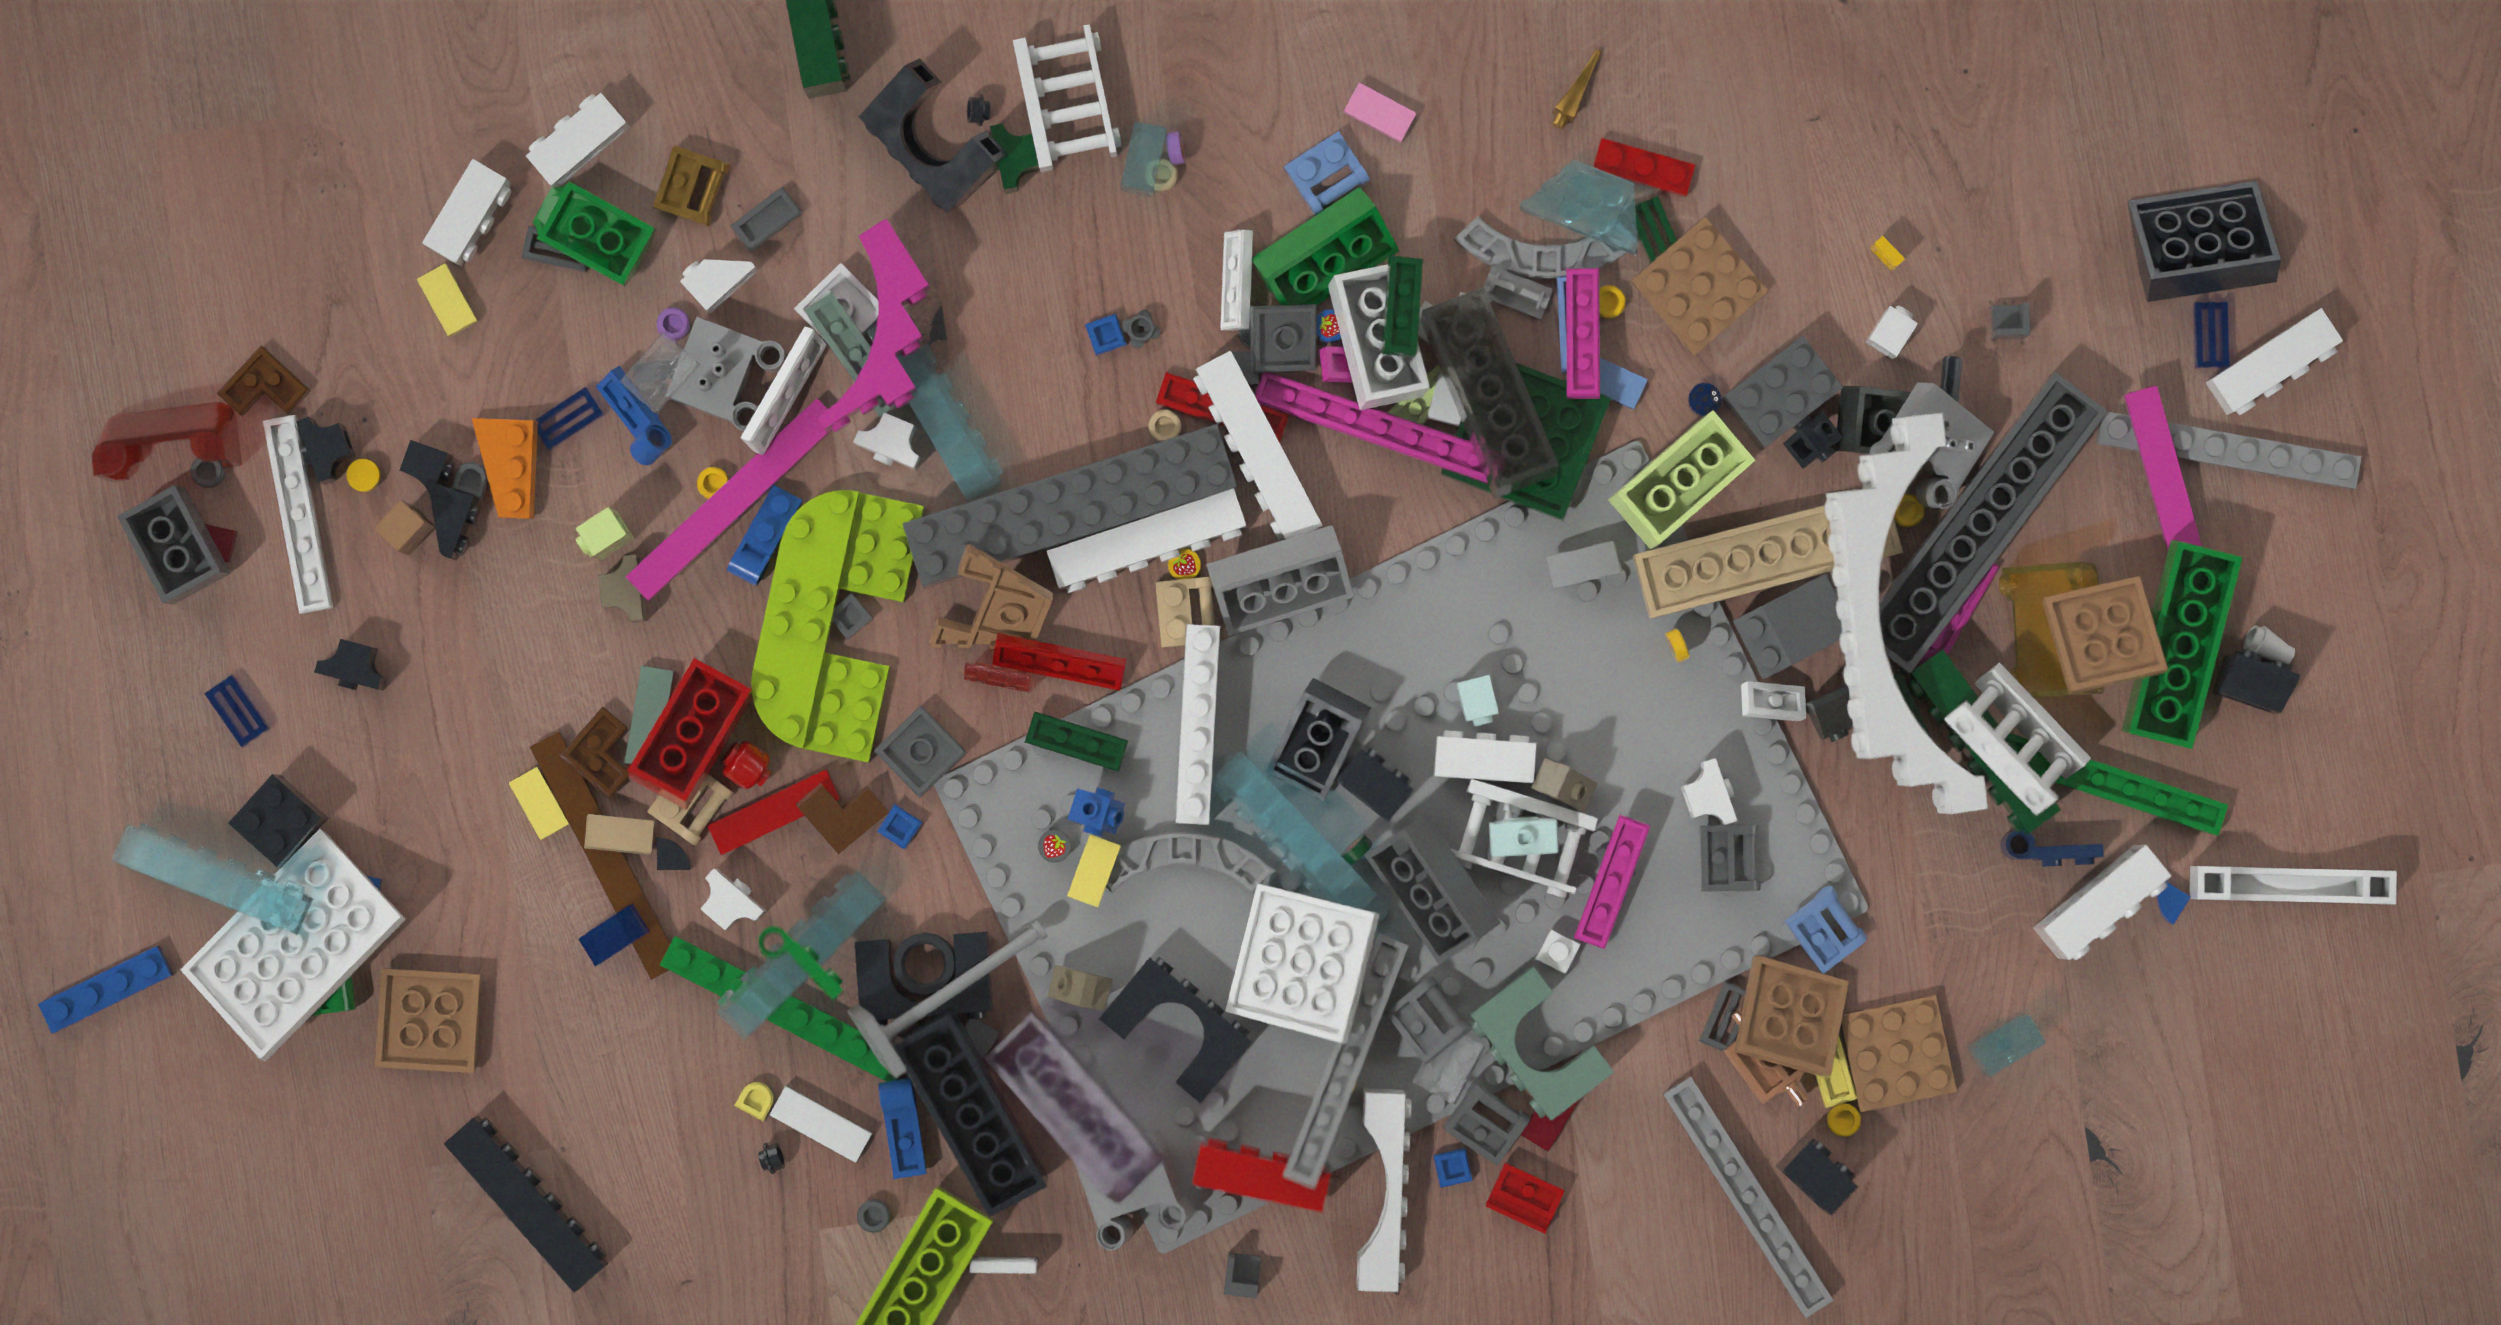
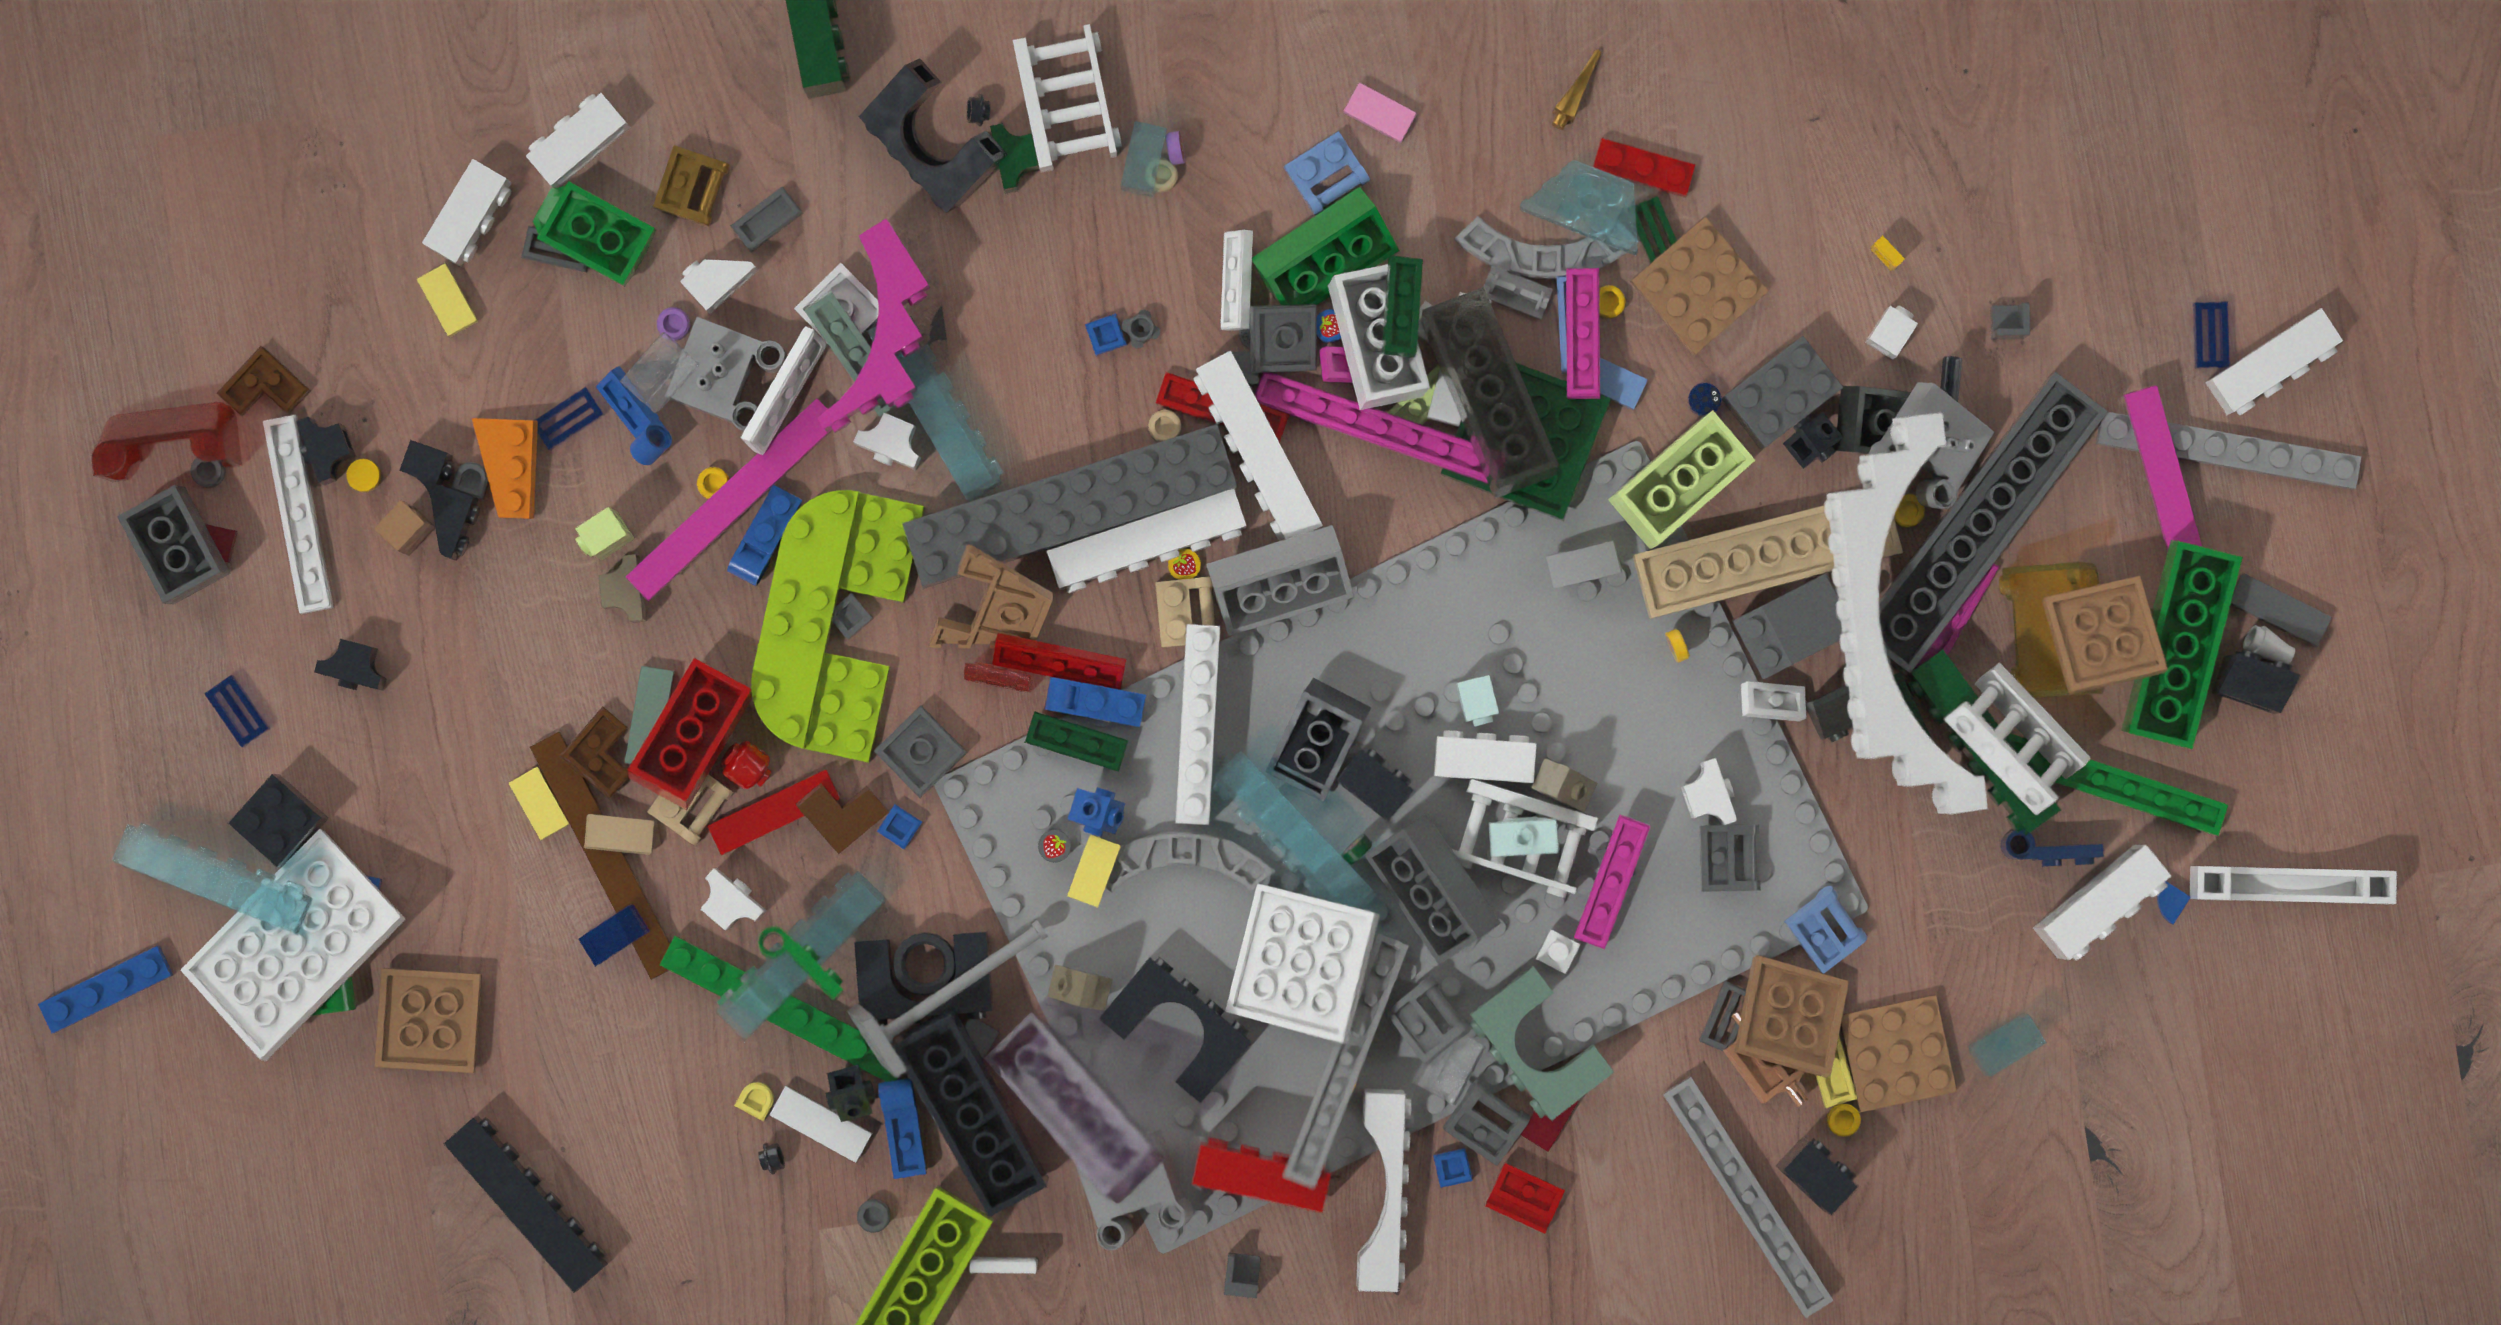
(671, 856): black tile -> none
(850, 1093): none -> black brick
(1095, 702): none -> blue plate
(2203, 241): black slope -> none
(2280, 610): none -> dark grey tile

